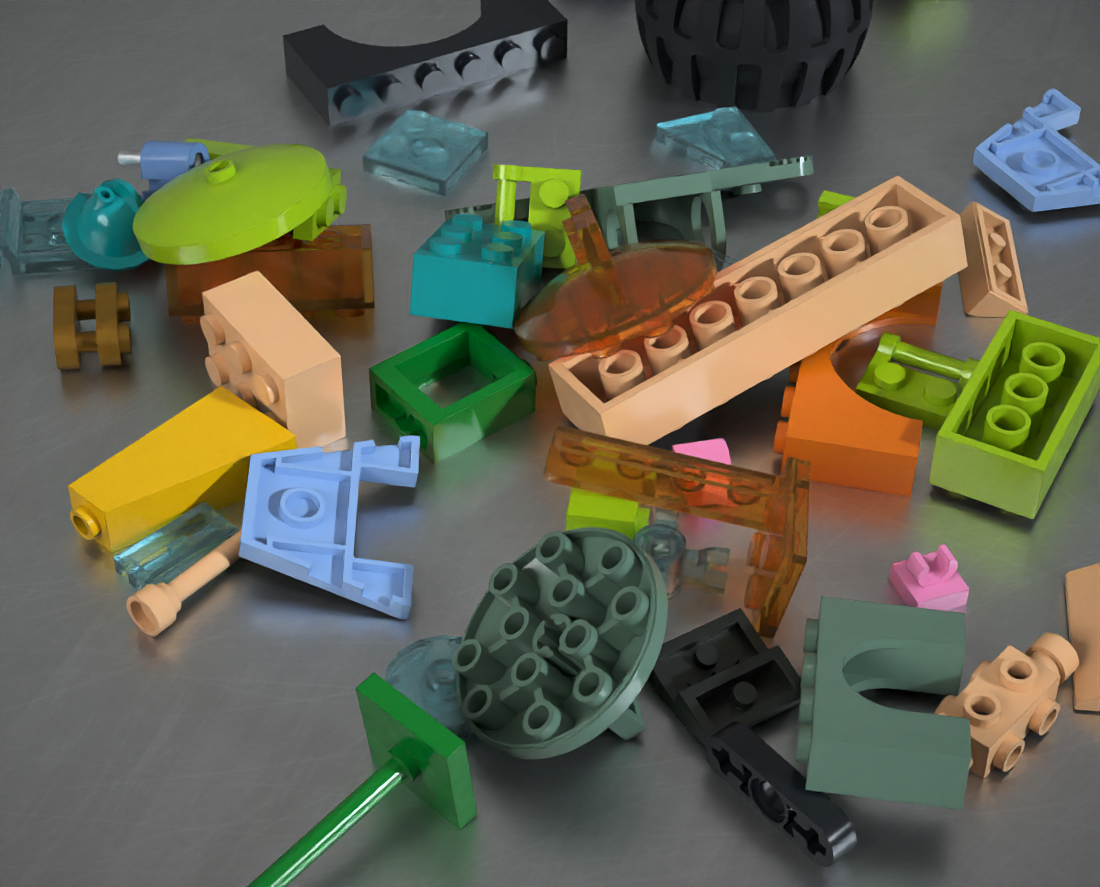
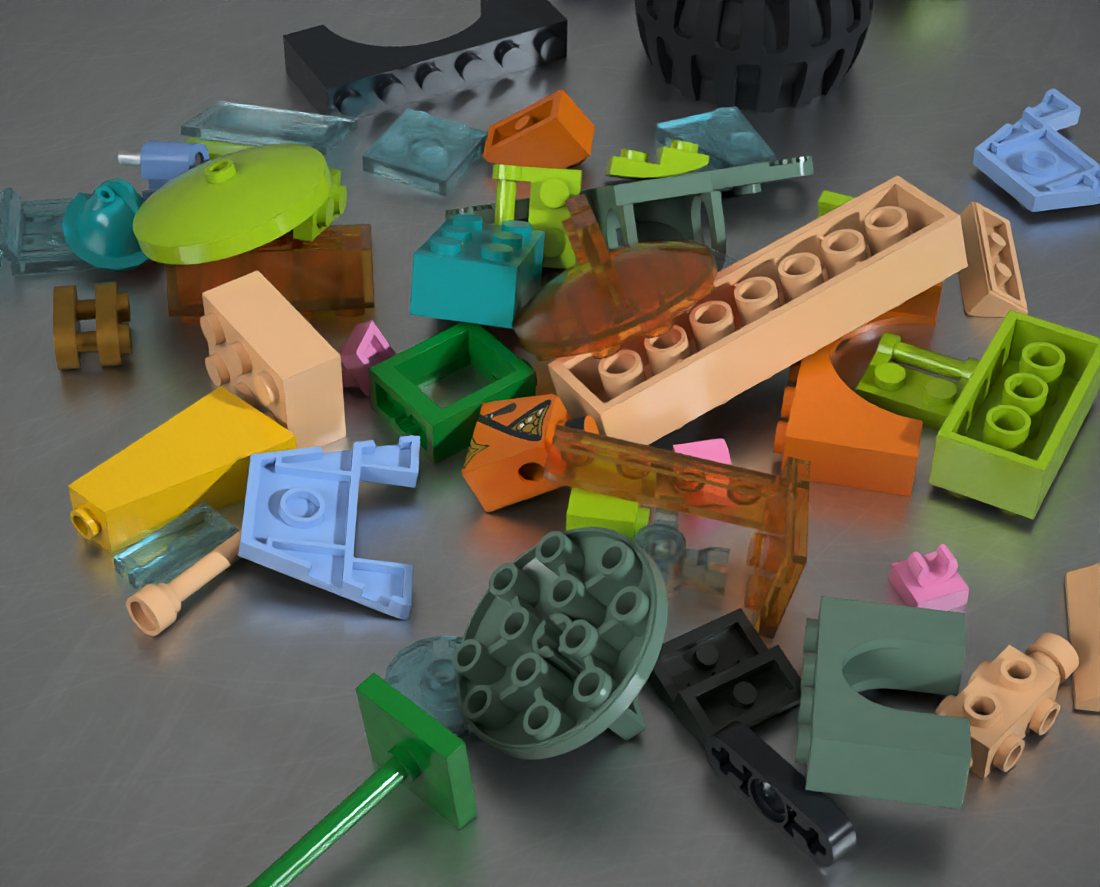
(267, 126): none -> clear light blue piece
(363, 350): none -> bright pink tile
(512, 447): none -> orange torso
(542, 135): none -> orange slope
(669, 161): none -> lime slope

